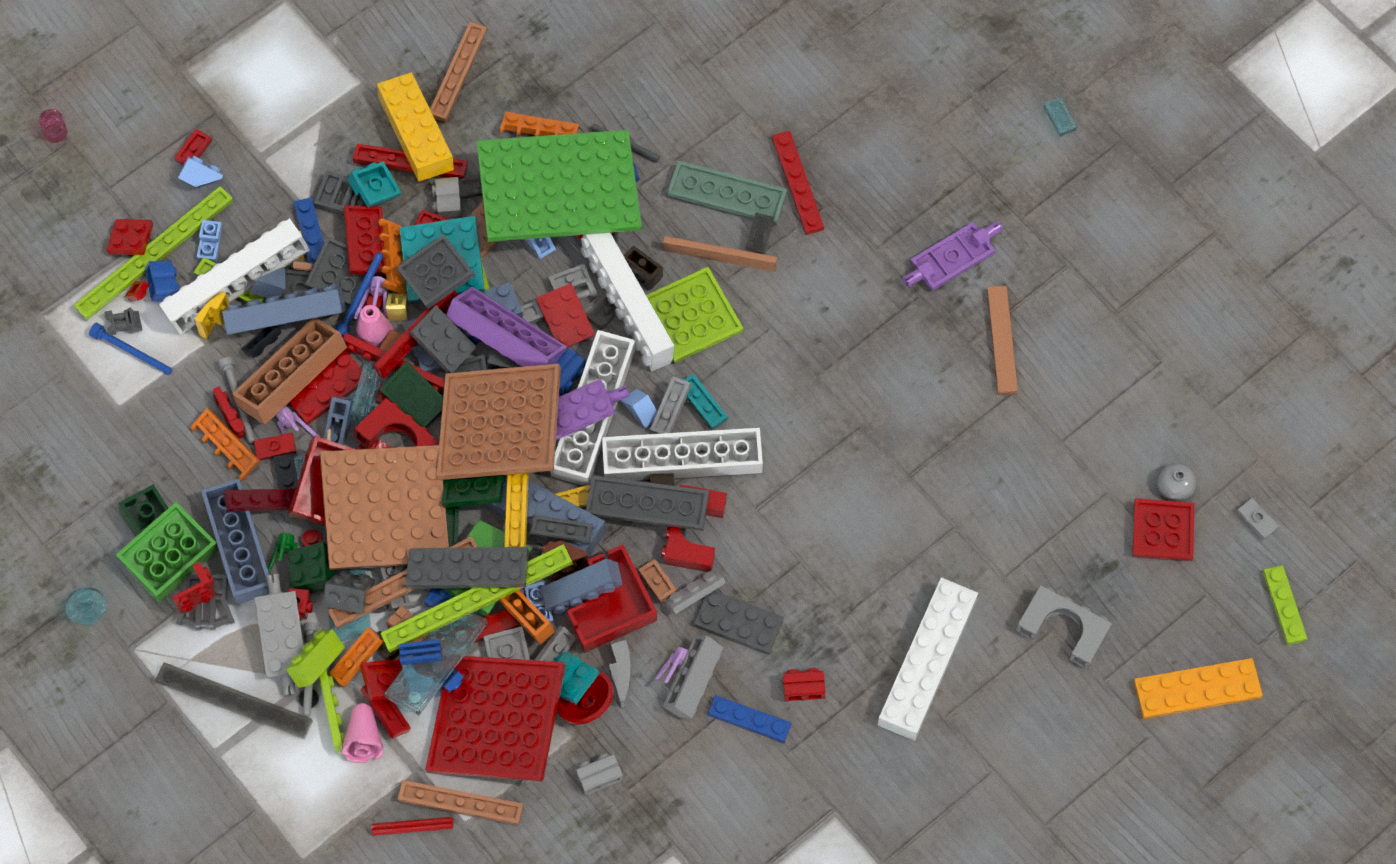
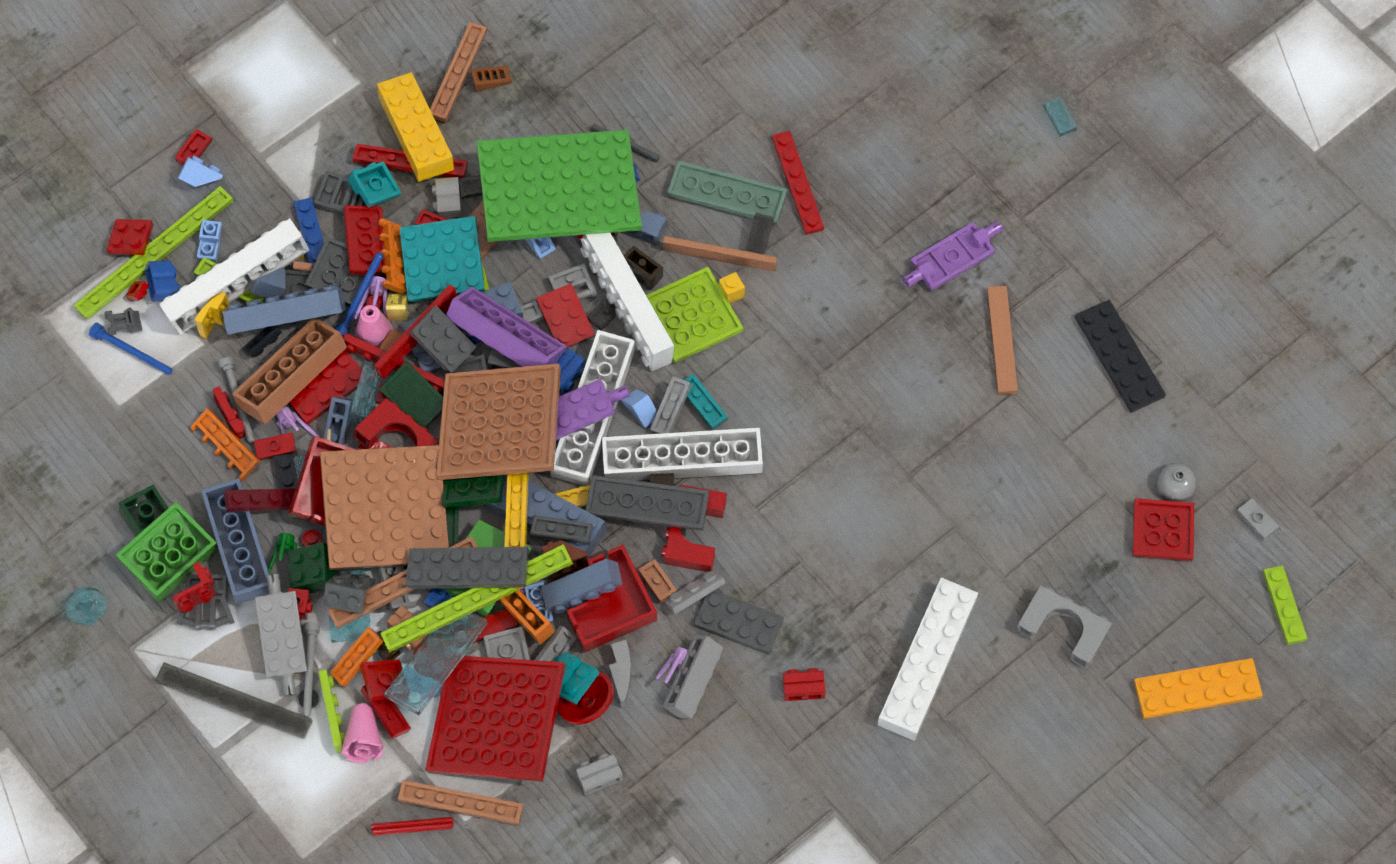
(53, 126): clear pink wheel -> none
(315, 657): lime brick -> none
(419, 649): blue tile -> none
(435, 271): dark grey plate -> none
(453, 681): blue plate -> none
(490, 71): none -> dark orange slope
(536, 125): orange hinge -> none
(652, 227): none -> sand blue slope
(732, 287): none -> yellow brick
(749, 719): blue plate -> none
(1120, 356): none -> black plate

